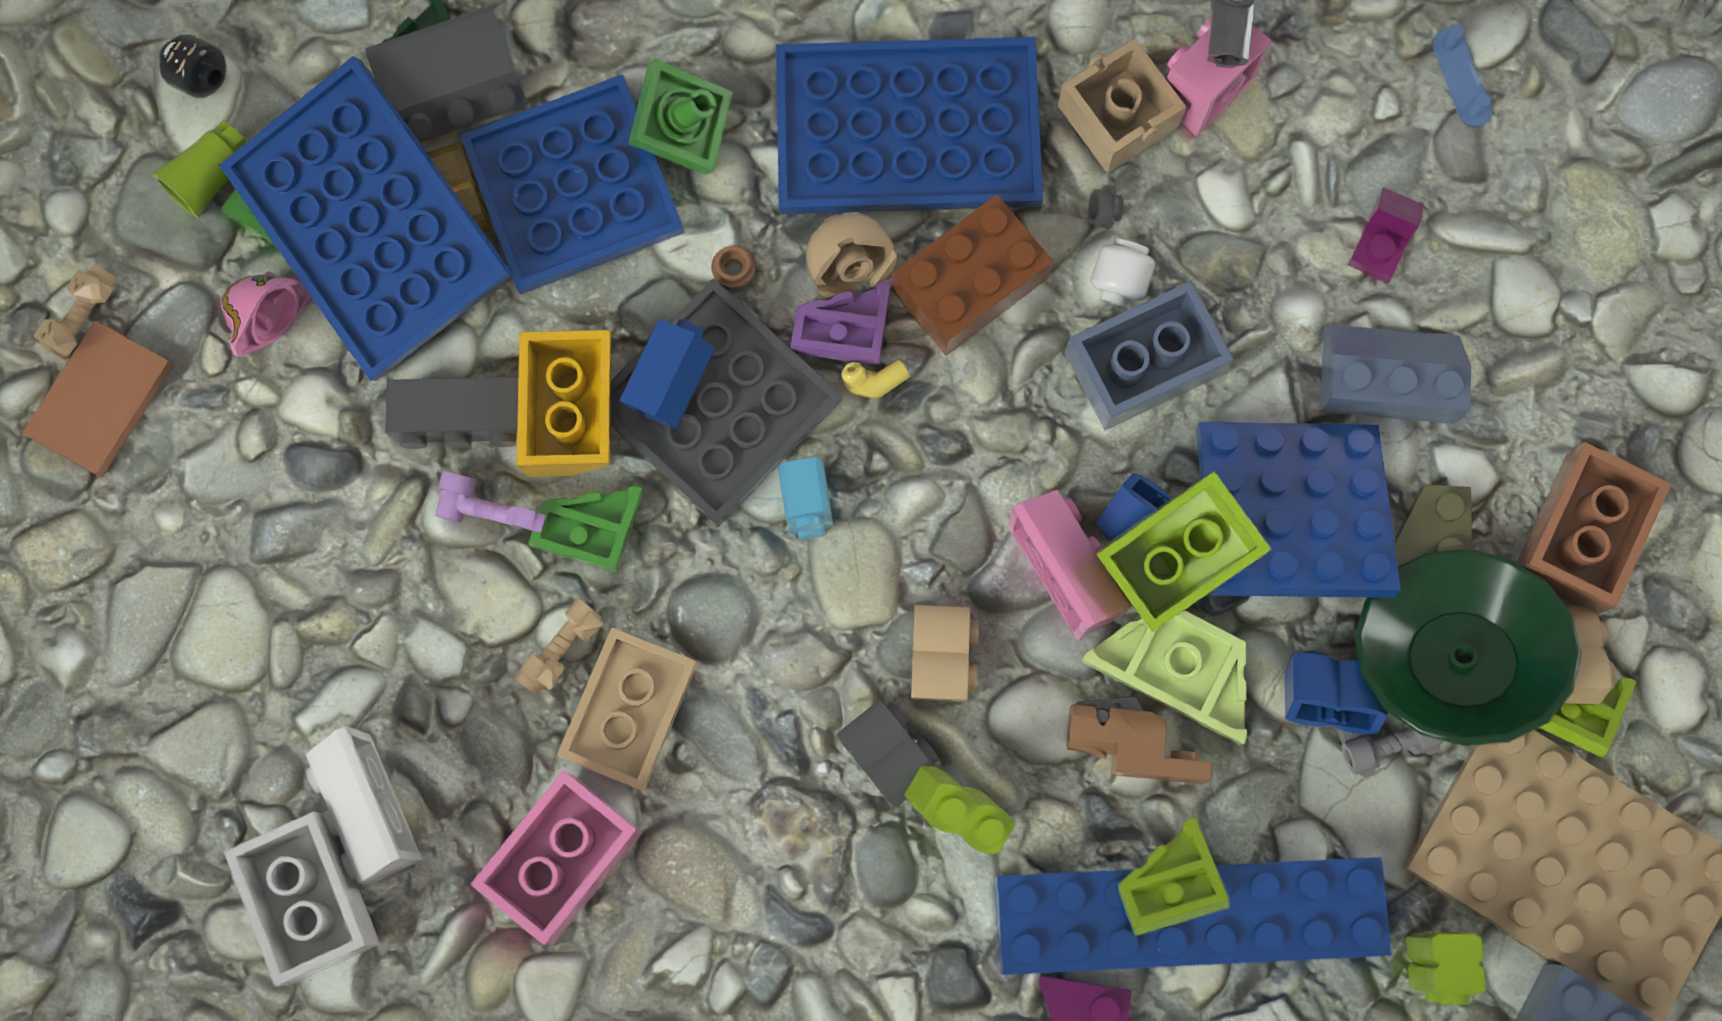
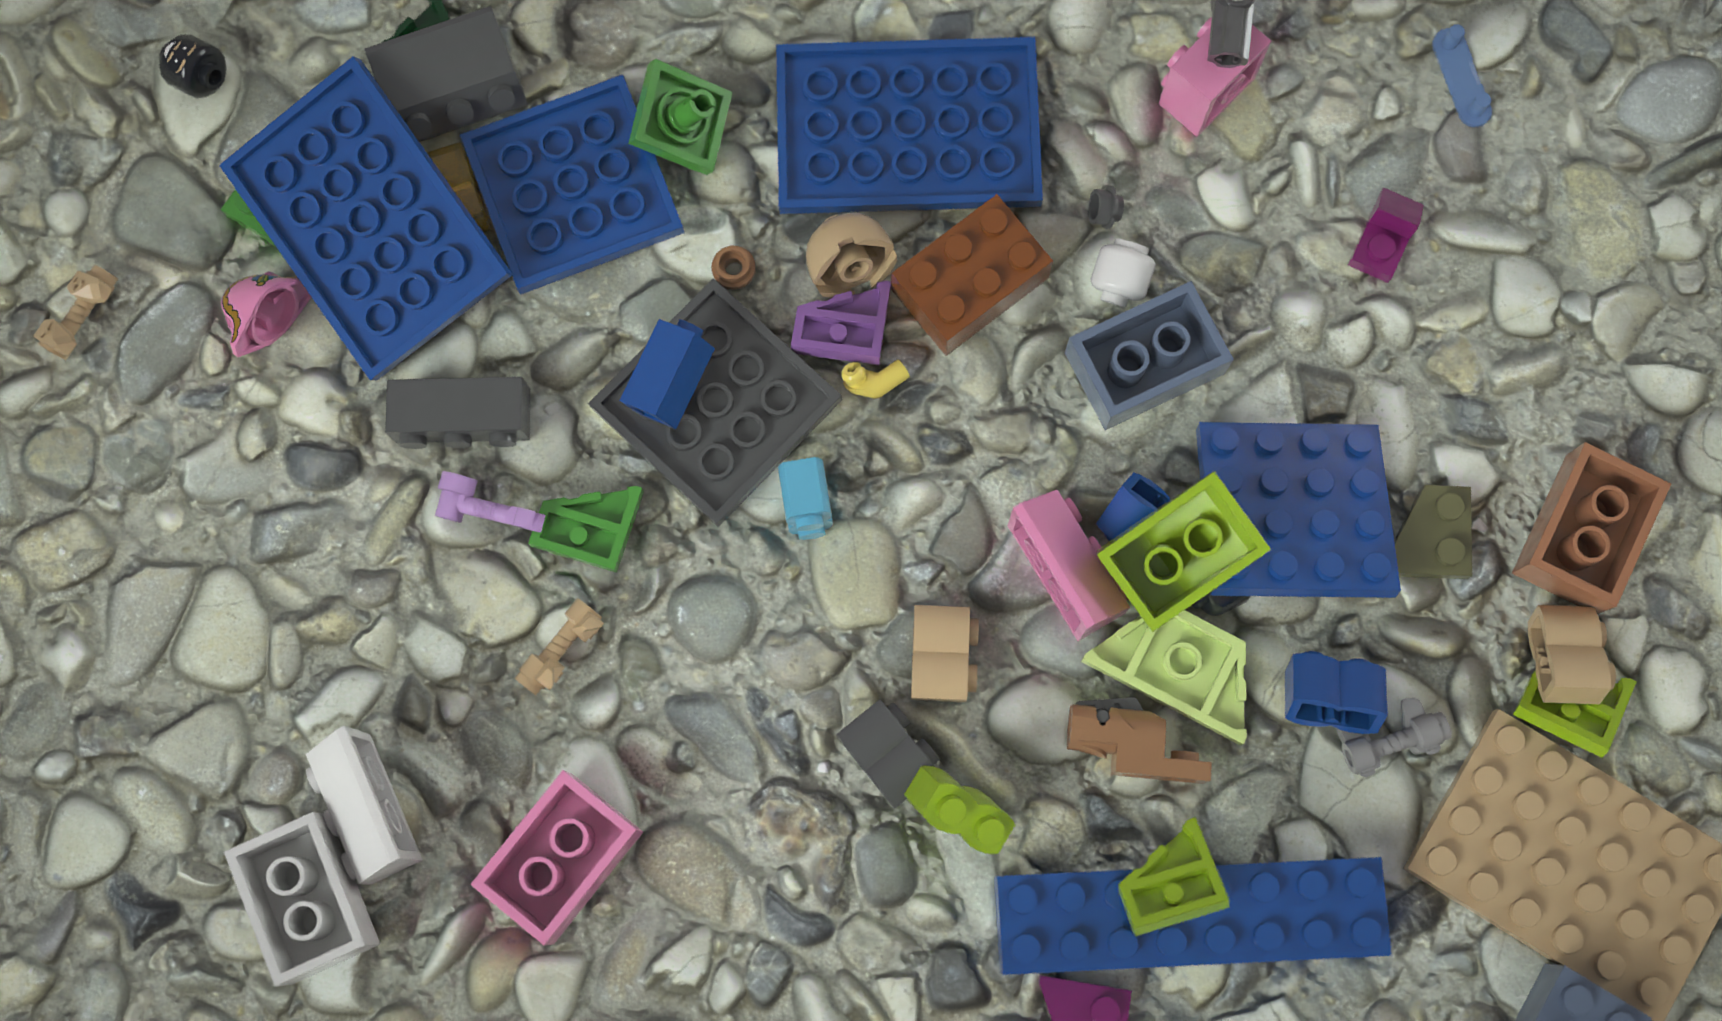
(98, 399): nougat tile -> none
(195, 174): lime plant -> none
(564, 402): yellow slope -> none
(627, 709): tan plate -> none
(1121, 105): tan brick -> none
(1394, 374): sand blue slope -> none
(1446, 966): lime brick -> none
(1476, 607): dark green dish -> none

